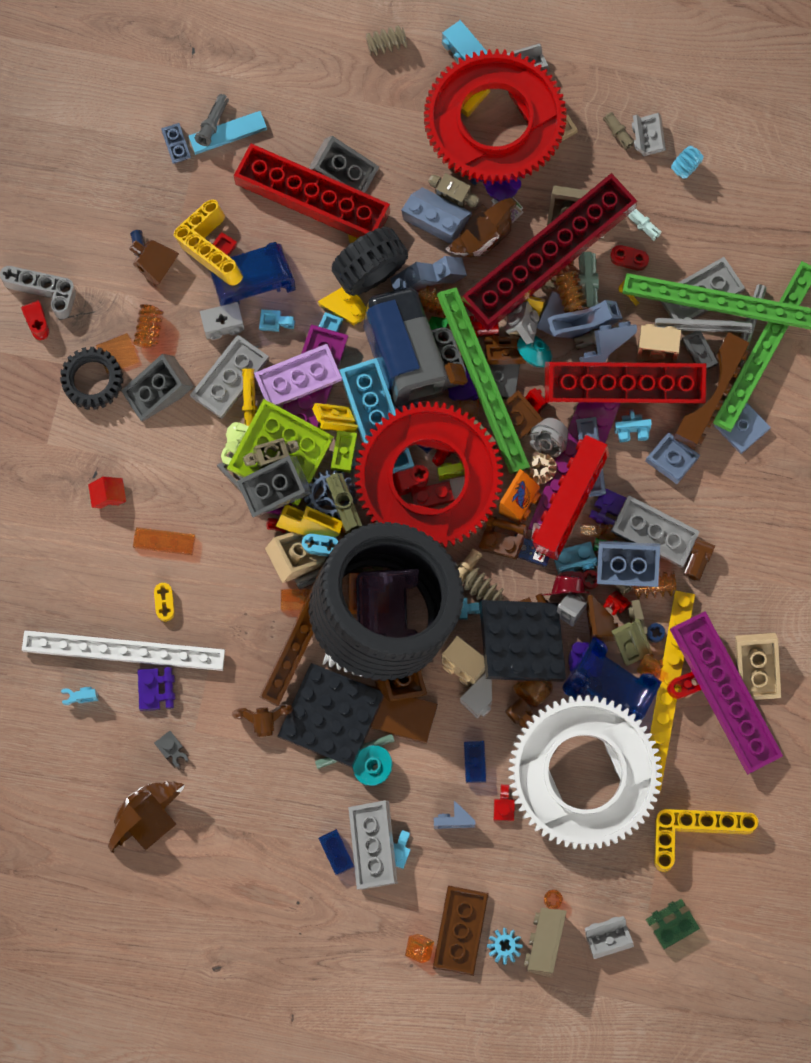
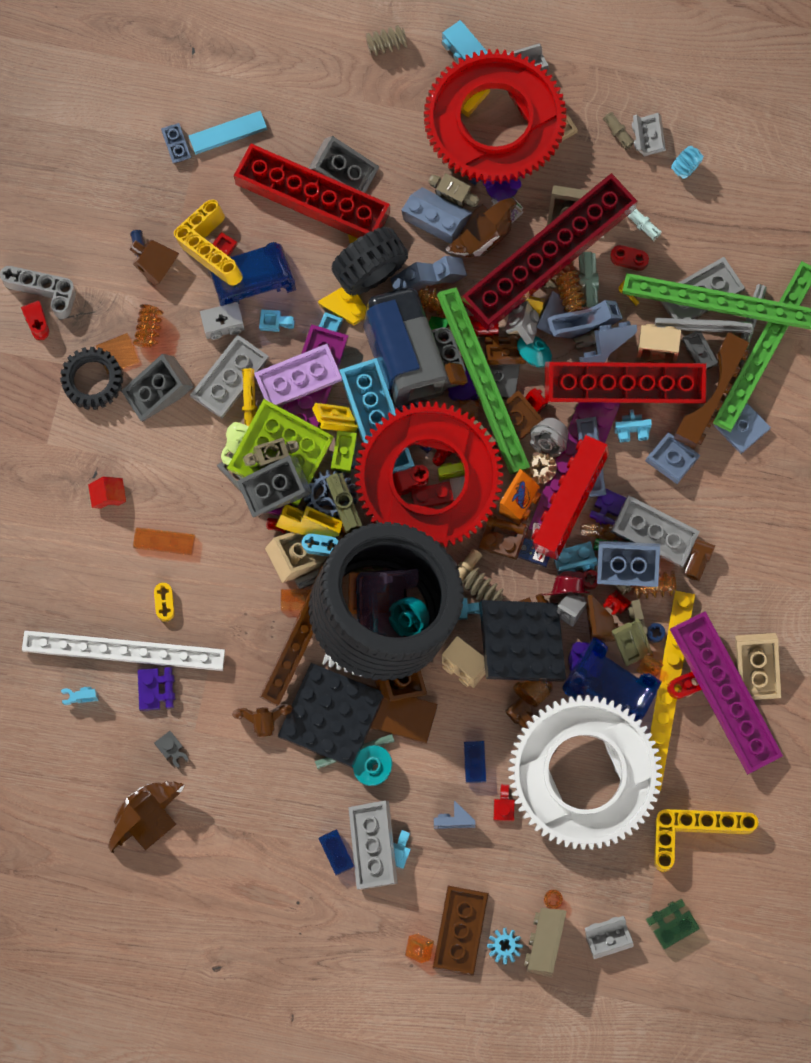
(209, 126): dark grey pin -> none
(409, 616): none -> teal cylinder
(479, 697): light grey slope -> none

